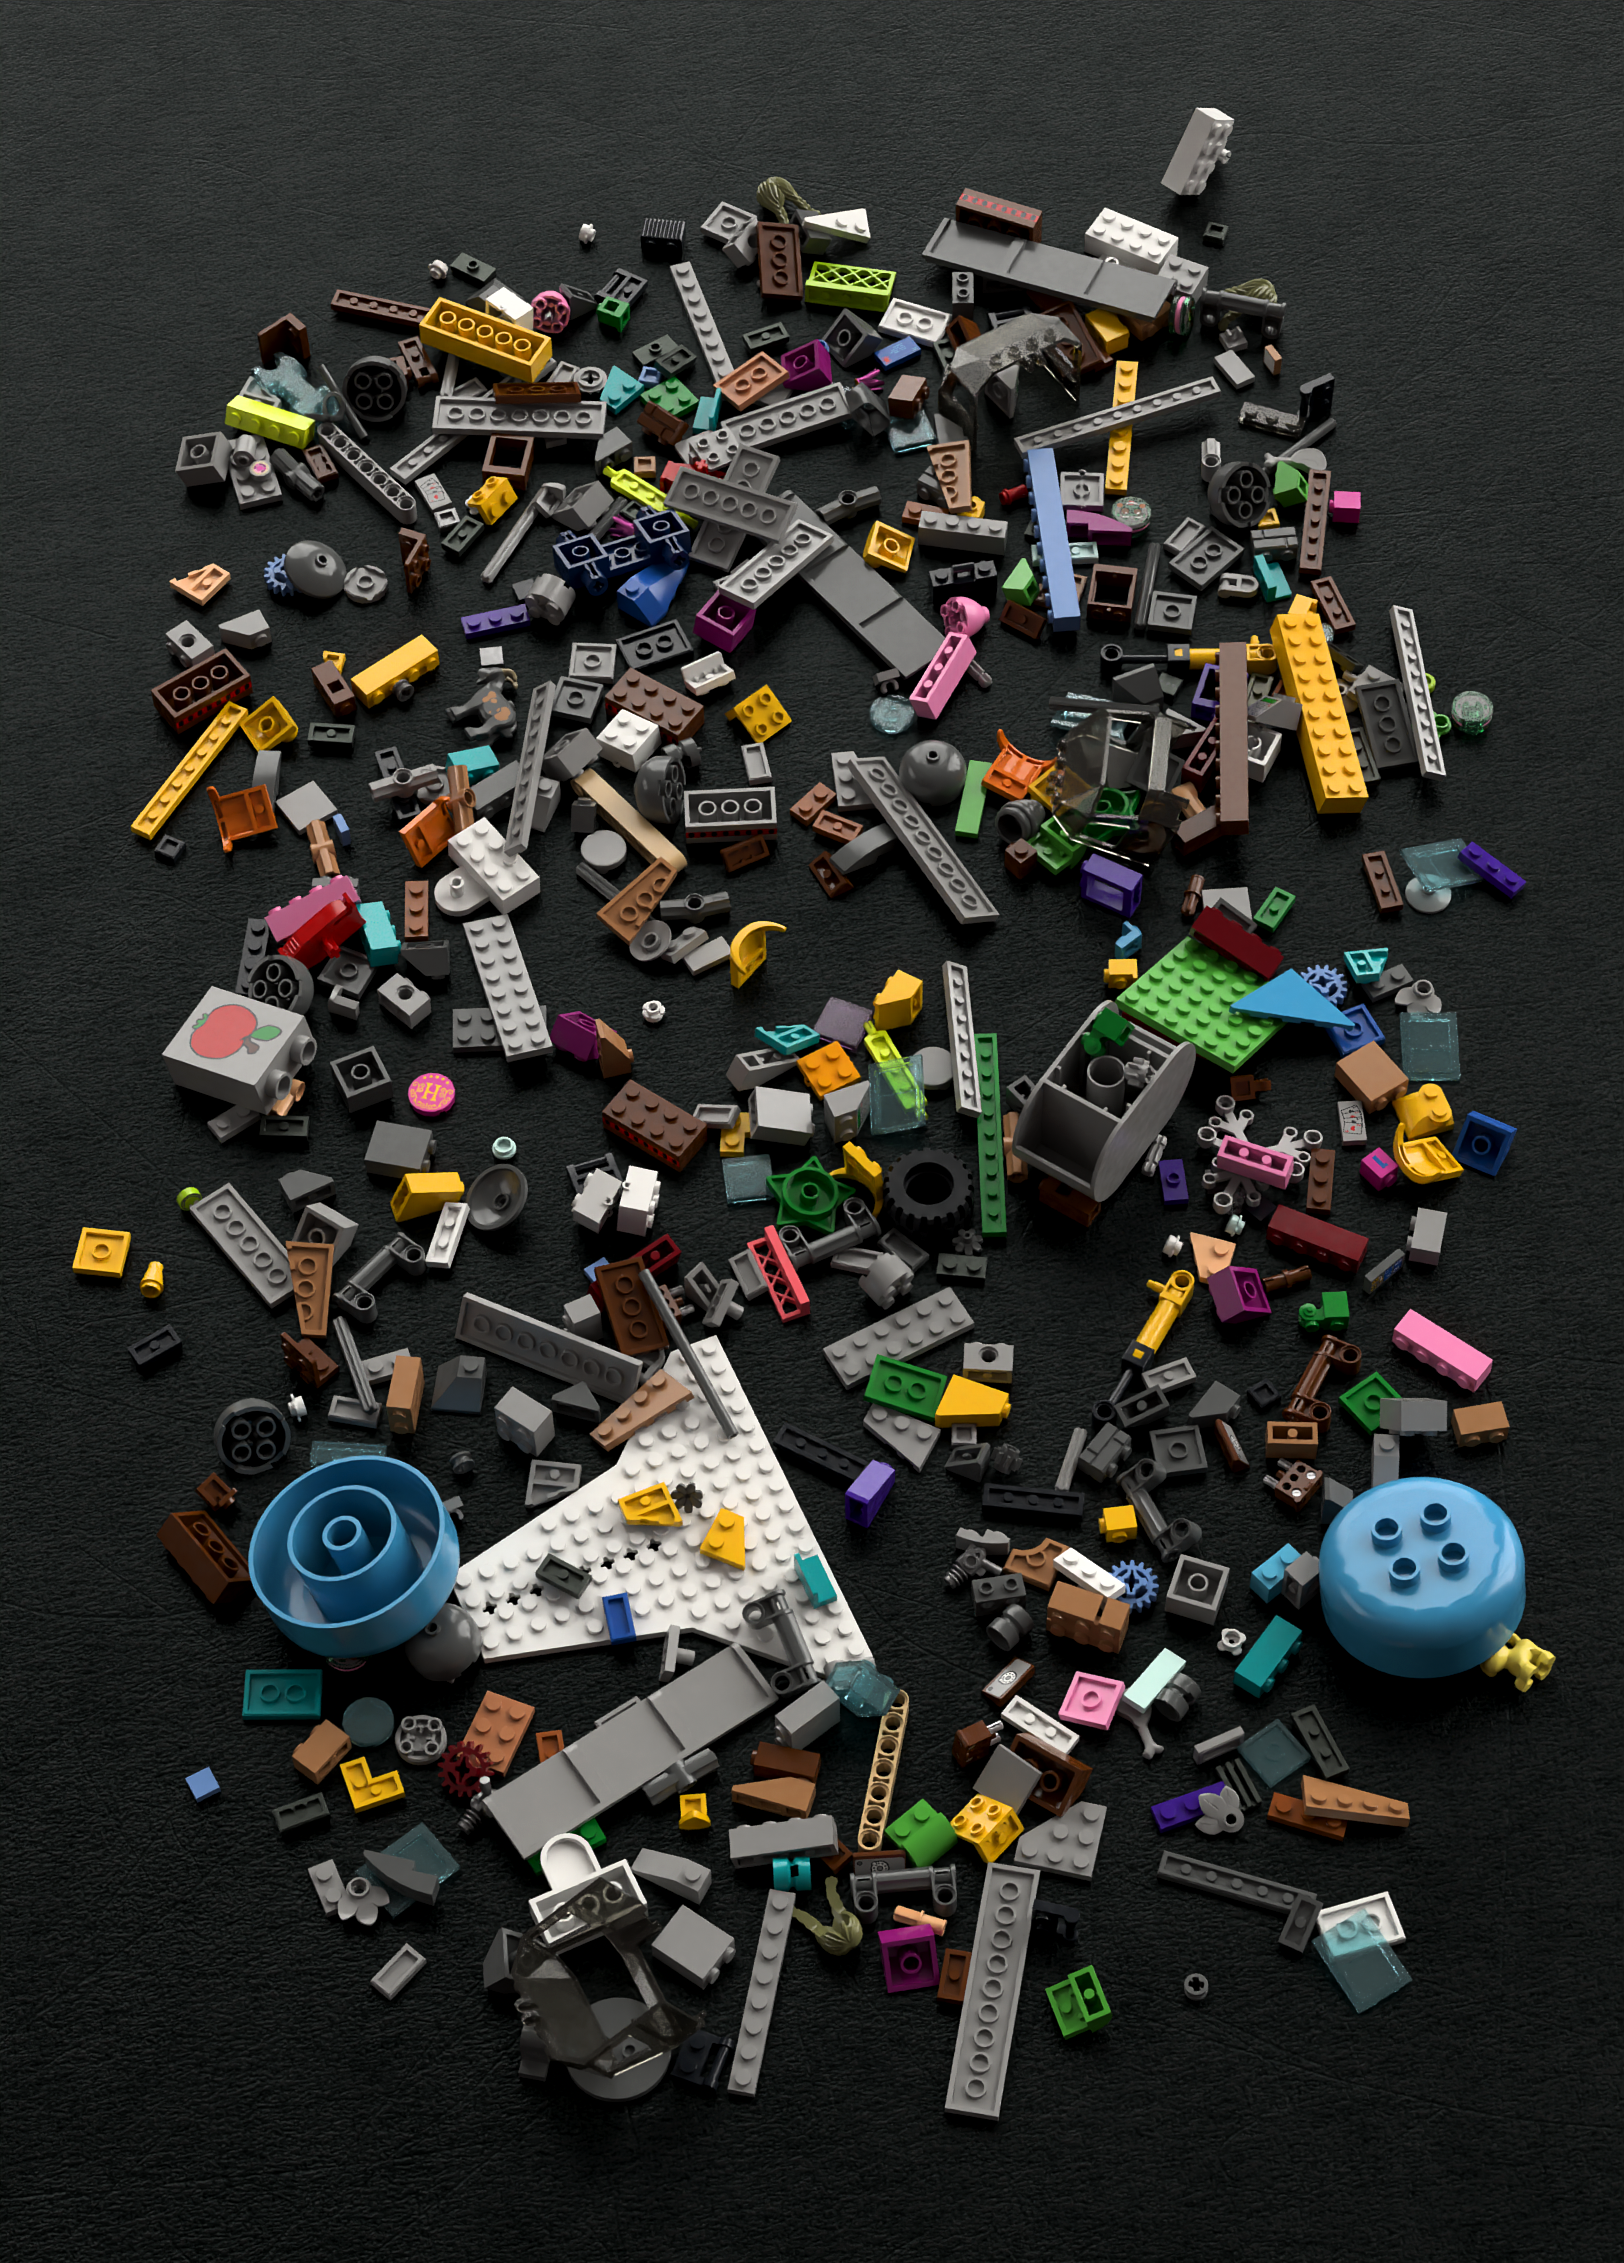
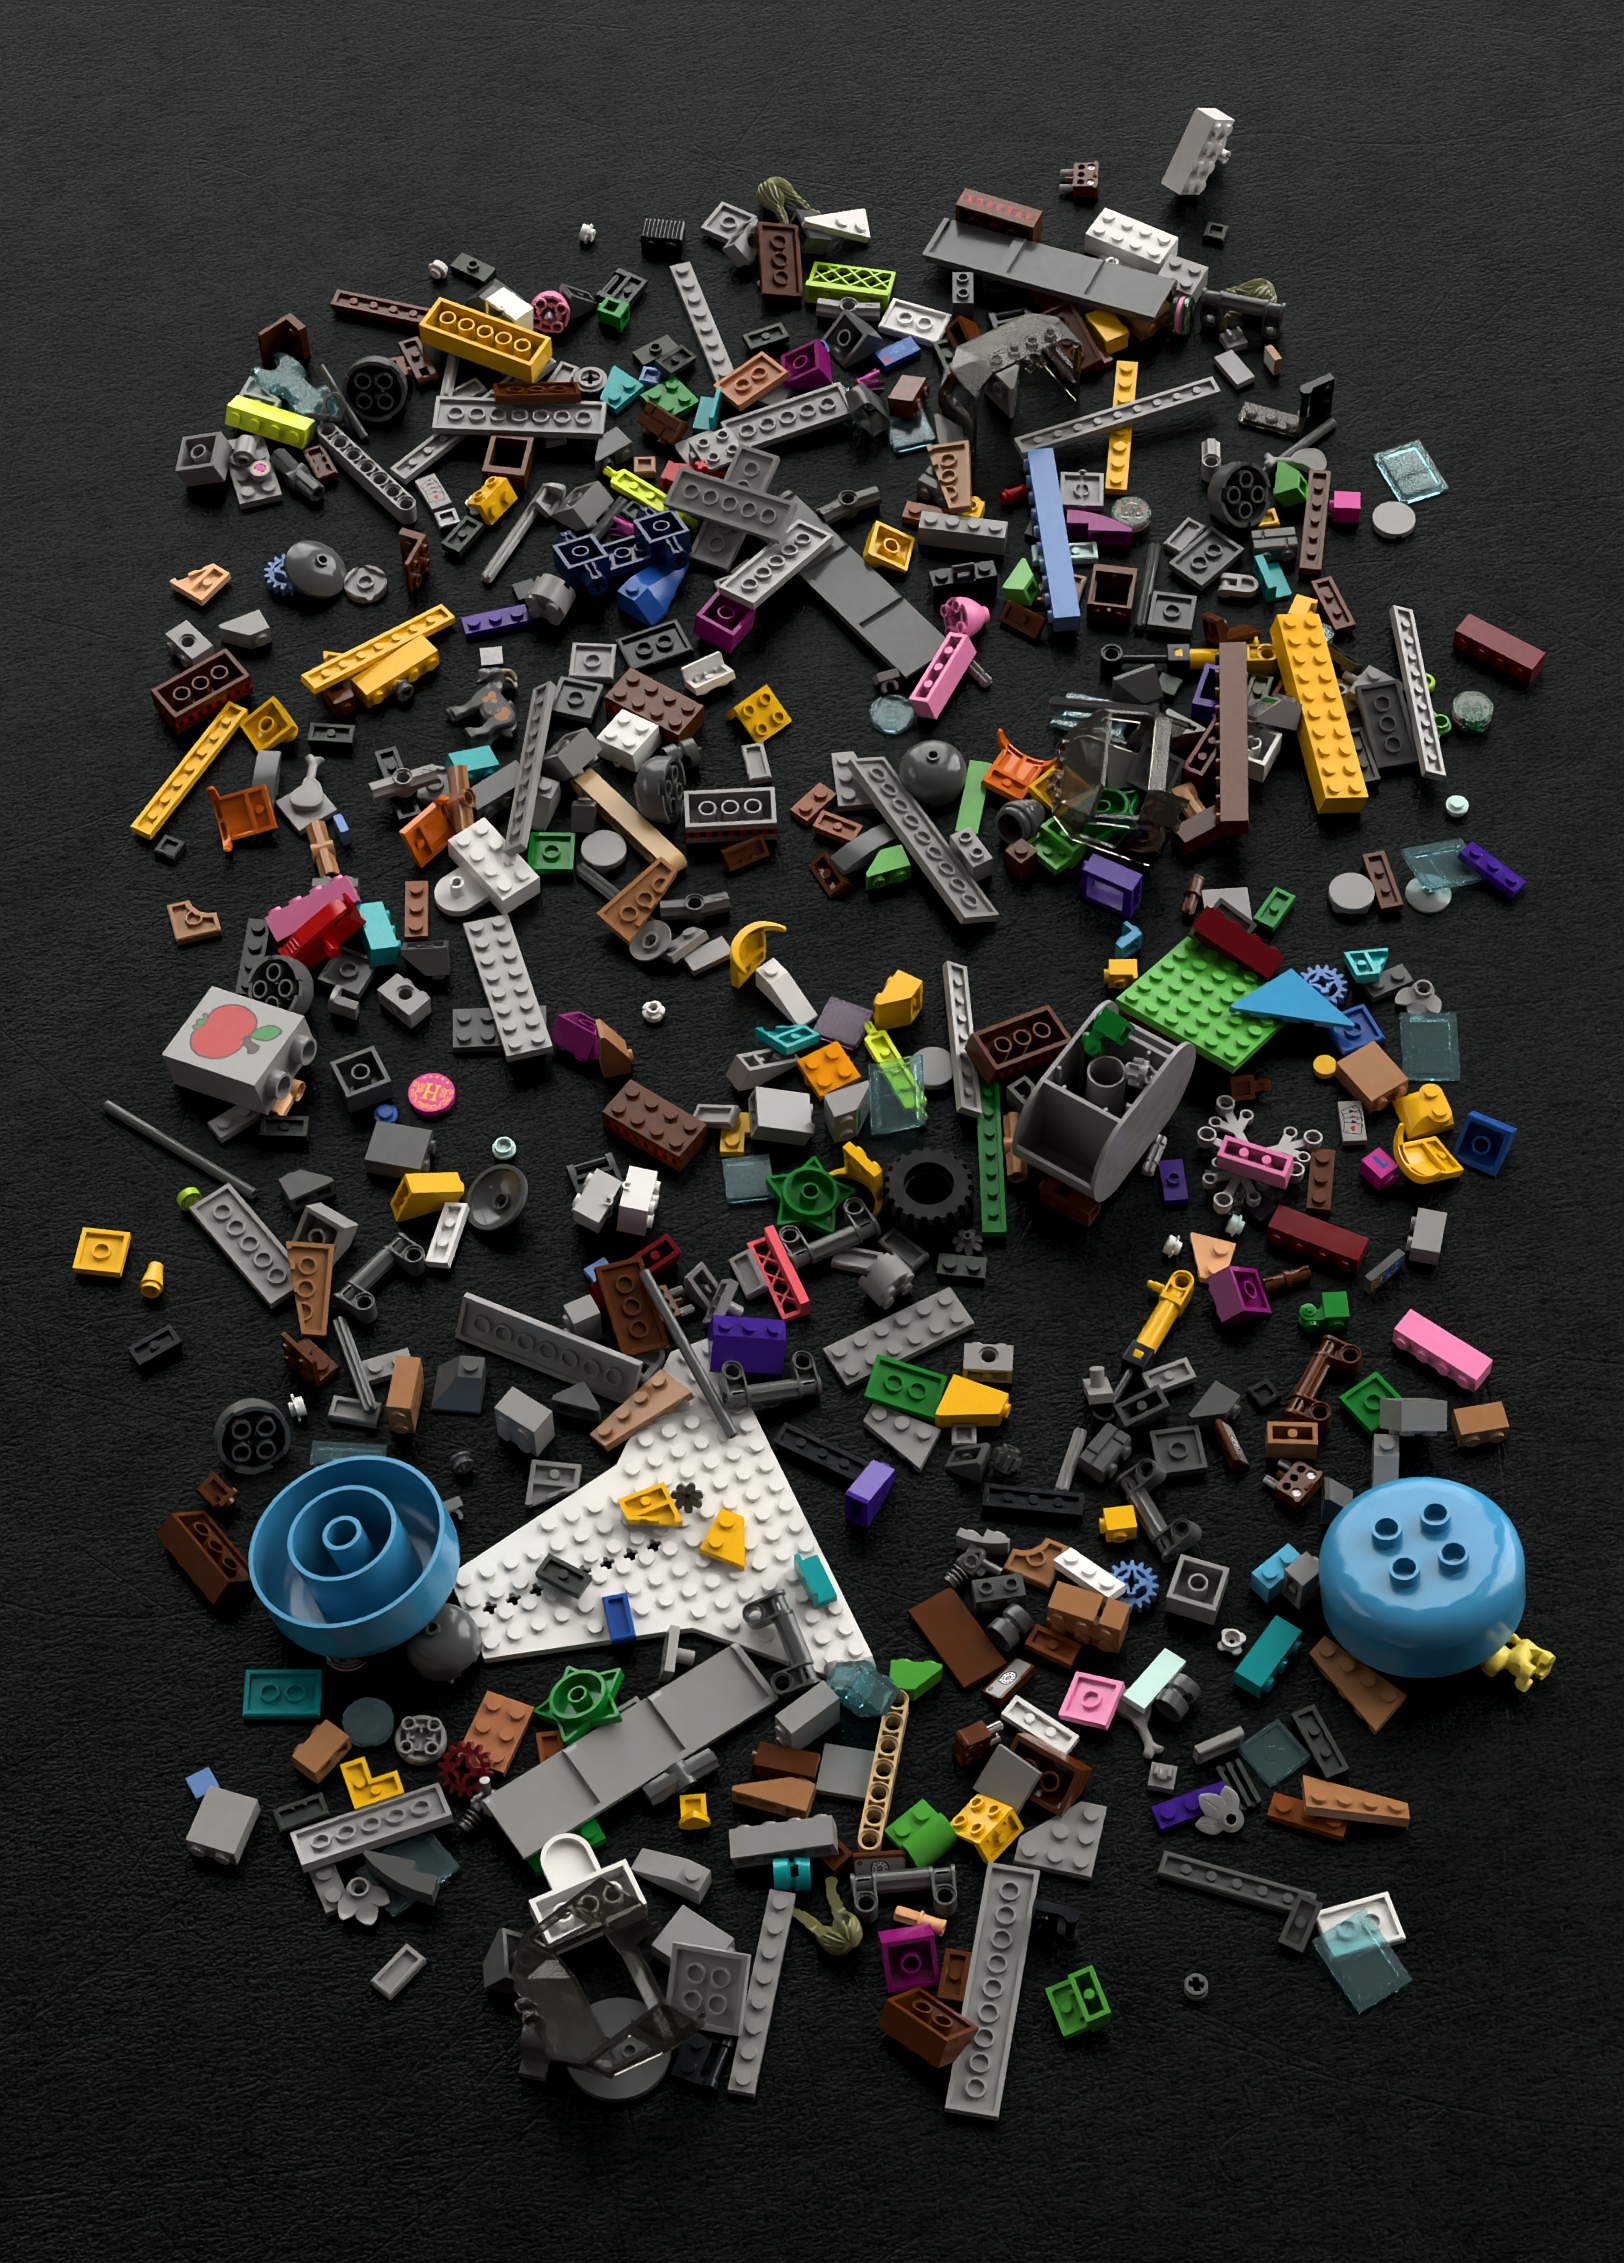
(179, 1149): none -> dark grey piece
(192, 925): none -> medium nougat tile
(222, 1825): none -> light grey brick
(310, 794): none -> light grey piece
(371, 1827): none -> light grey plate
(376, 649): none -> yellow plate
(386, 1113): none -> blue plate
(552, 852): none -> green plate
(582, 1702): none -> green plate
(710, 1982): none -> light grey plate
(750, 1342): none -> dark purple slope
(784, 992): none -> white slope
(801, 1383): none -> dark grey piece
(833, 308): none -> light grey piece
(844, 1772): none -> light grey tile
(888, 868): none -> bright green slope
(915, 1677): none -> bright green slope
(926, 2026): none -> reddish brown slope
(957, 1638): none -> reddish brown tile
(972, 853): none -> light grey brick
(1017, 1044): none -> reddish brown brick
(1052, 1646): none -> dark orange plate
(1084, 180): none -> reddish brown piece
(1098, 1387): none -> light grey tile
(1162, 1777): none -> light grey tile
(1217, 630): none -> reddish brown bracket
(1324, 1066): none -> yellow tile
(1351, 893): none -> light grey tile
(1364, 1689): none -> medium nougat wing
(1393, 520): none -> light grey tile
(1410, 472): none -> clear light blue piece
(1456, 806): none -> light aqua plate
(1499, 648): none -> brick

